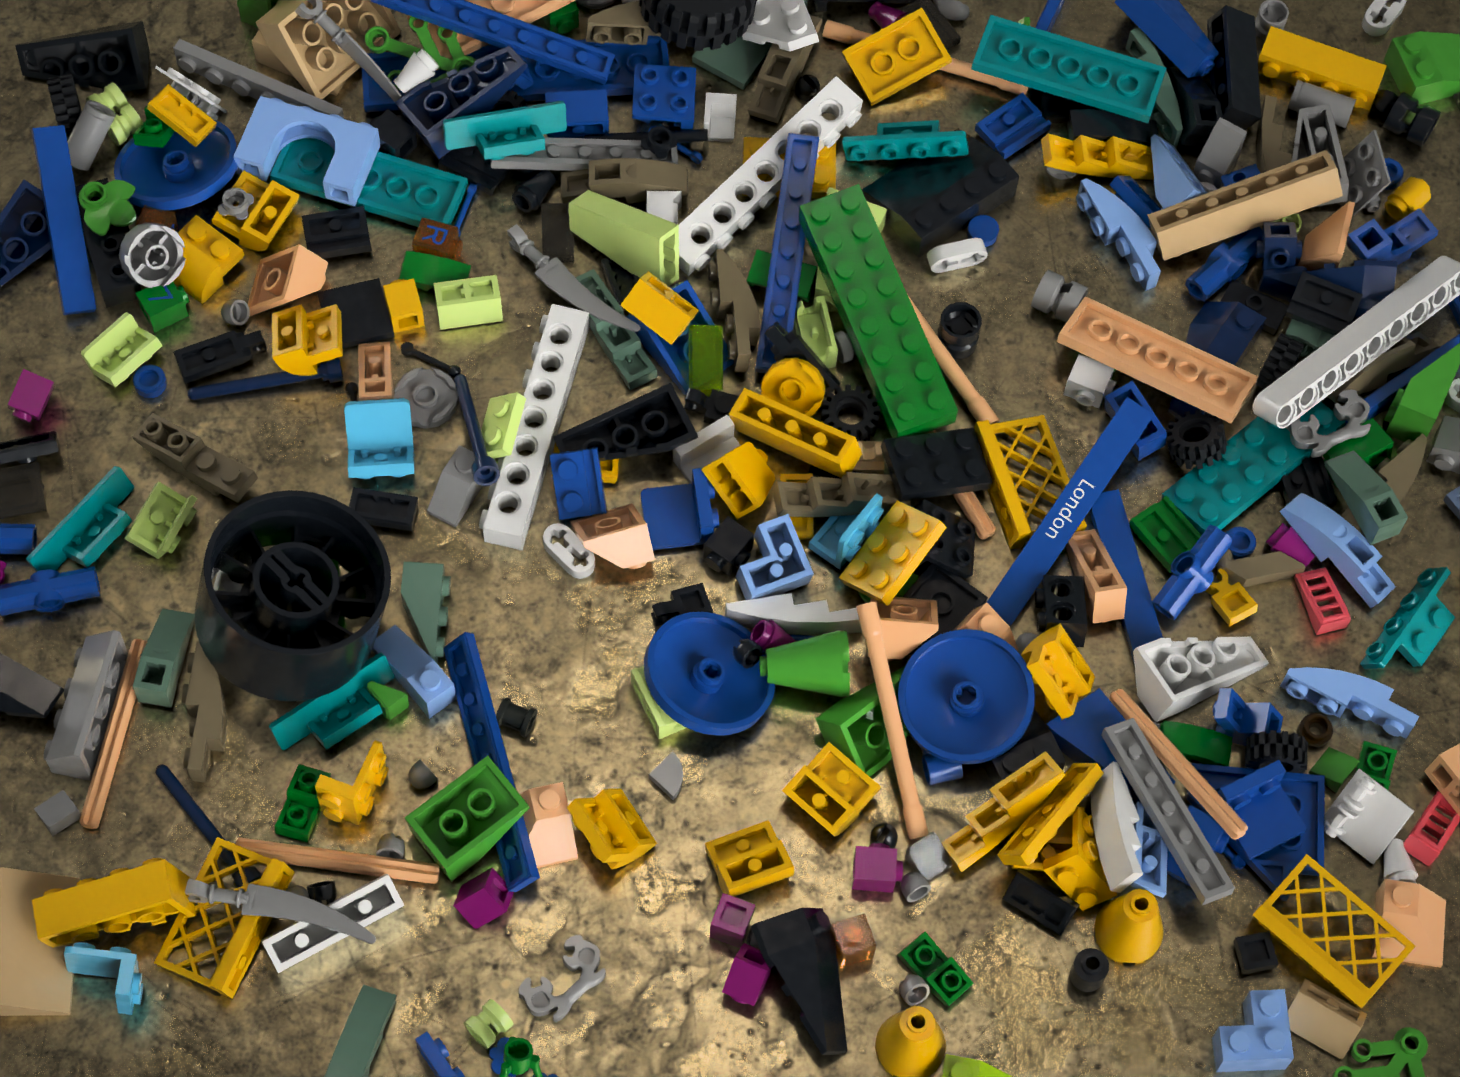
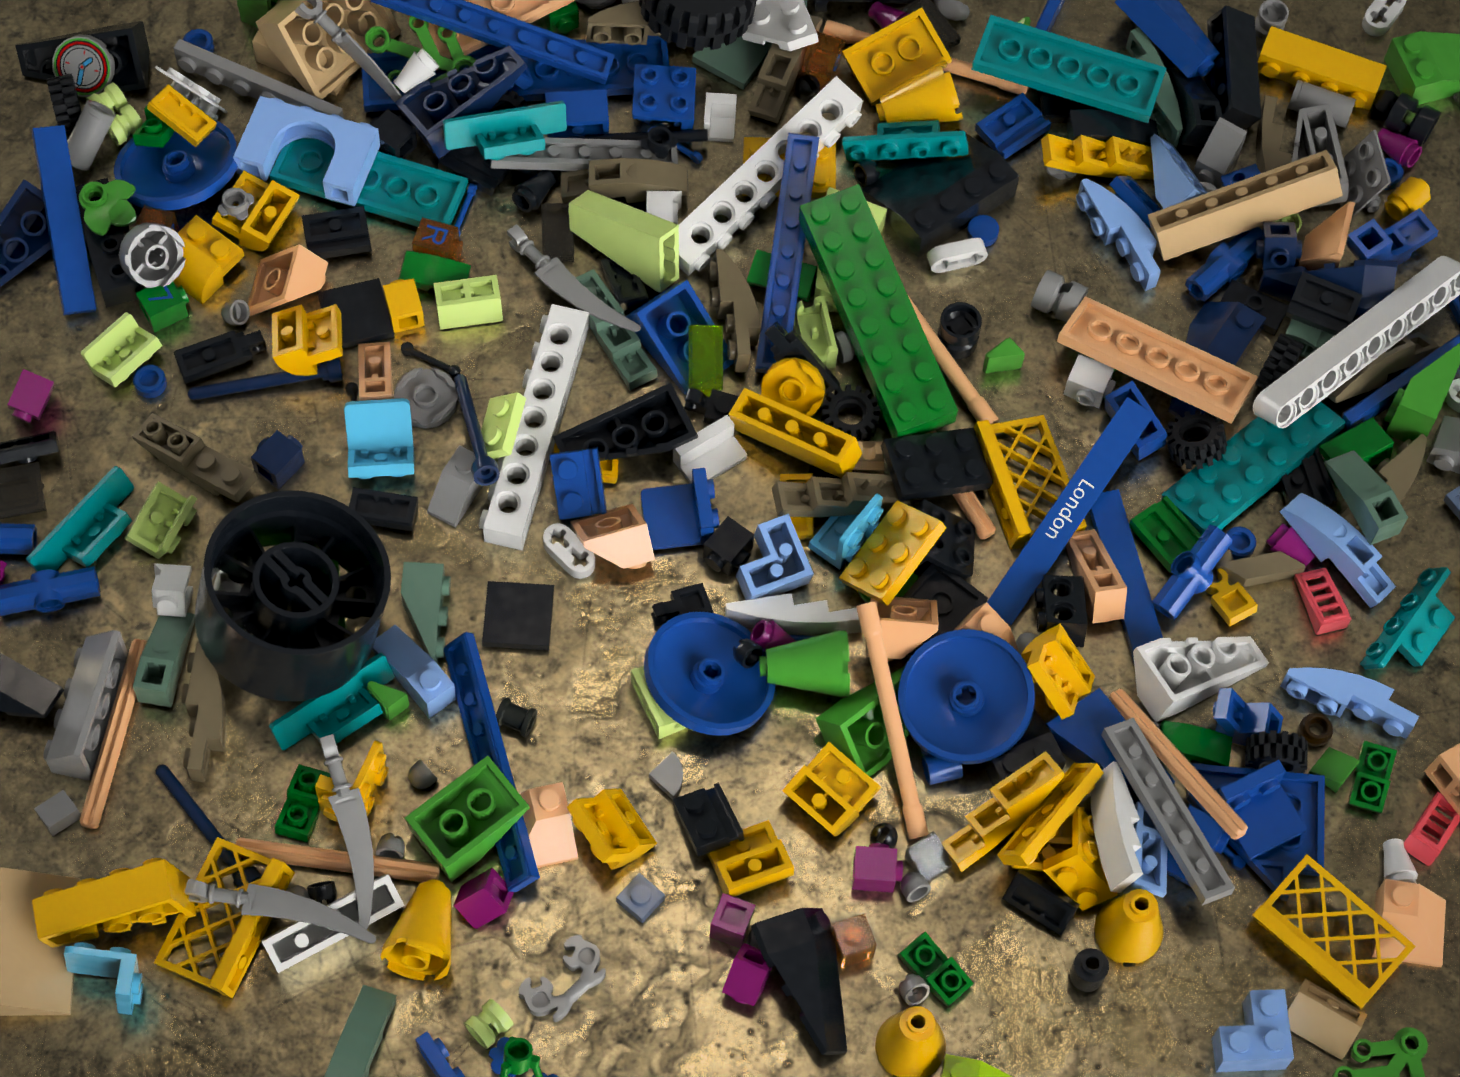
(86, 61): none -> tile
(170, 589): none -> white window
(201, 39): none -> blue tile
(278, 458): none -> dark blue brick
(354, 827): none -> light grey sword
(422, 934): none -> yellow cone
(518, 615): none -> black tile
(640, 898): none -> sand blue plate
(659, 307): yellow hinge -> none
(708, 819): none -> black plate
(741, 478): yellow torso -> none
(823, 57): none -> clear orange brick
(866, 173): none -> black hinge
(922, 98): none -> yellow cone
(1004, 357): none -> bright green slope
(1255, 952): black plate -> none
(1355, 411): light grey helmet -> none
(1366, 816): white hinge -> none
(1399, 147): none -> magenta cone

